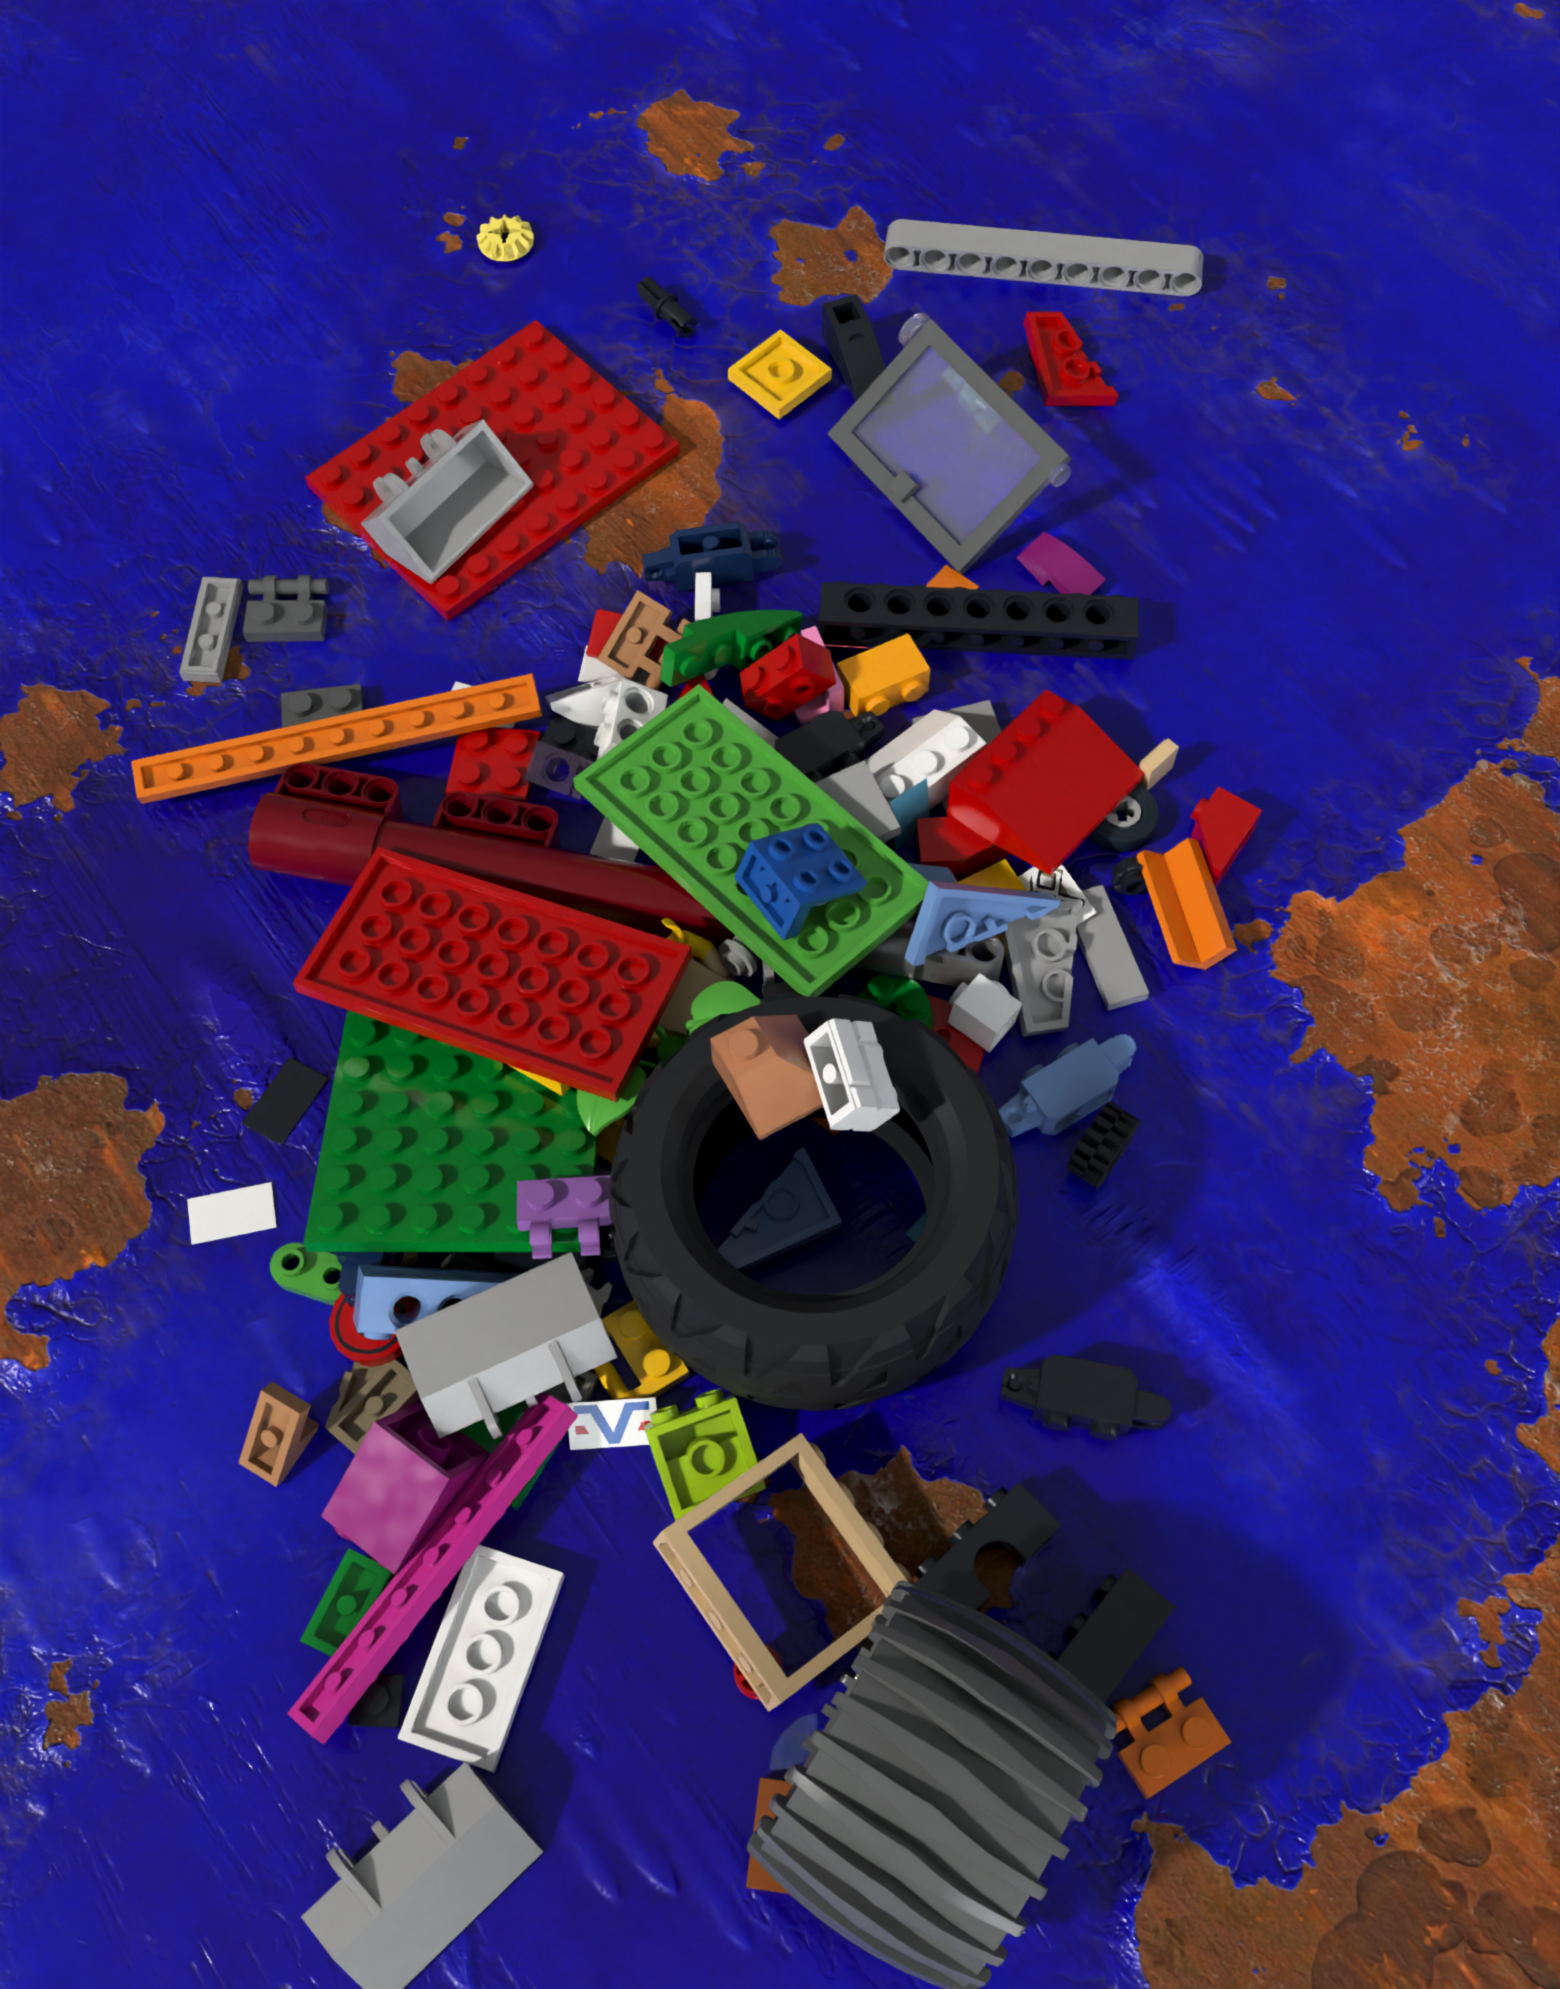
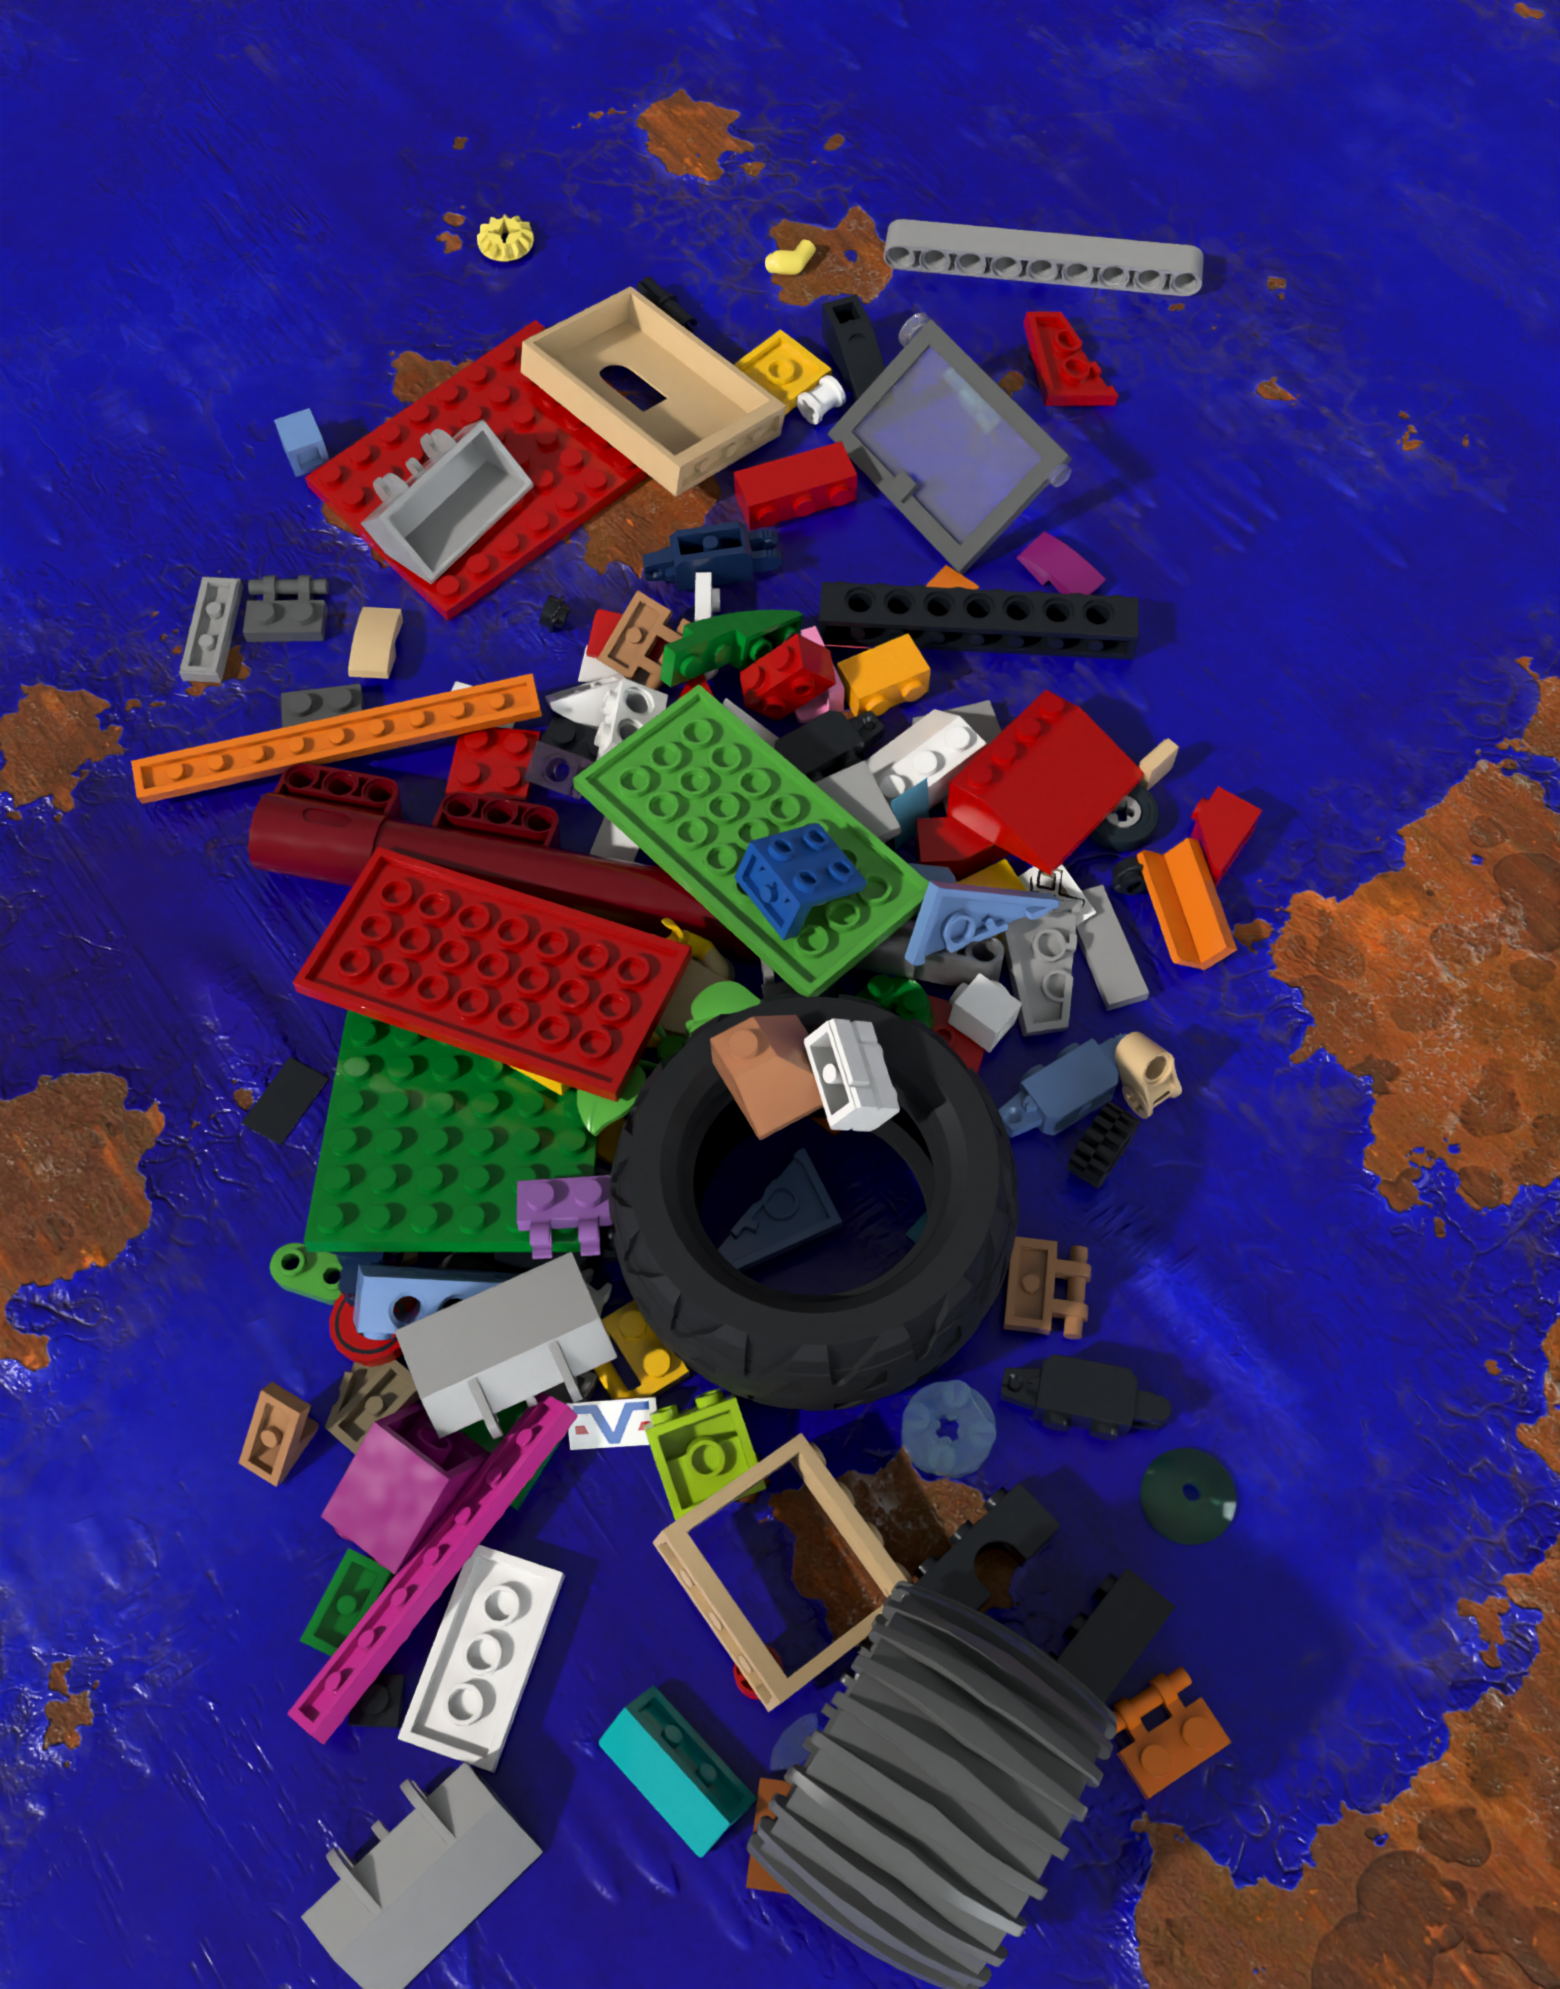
(231, 1213): white sticker -> none
(302, 441): none -> medium blue brick
(374, 642): none -> tan slope
(554, 613): none -> black plate
(676, 1770): none -> teal panel
(710, 407): none -> tan panel
(738, 958): light grey plate -> none
(790, 262): none -> light yellow arm
(795, 486): none -> red brick
(821, 399): none -> white bush
(941, 1455): none -> clear light blue plate
(1031, 1288): none -> medium nougat plate
(1145, 1073): none -> tan piece
(1175, 1515): none -> dish

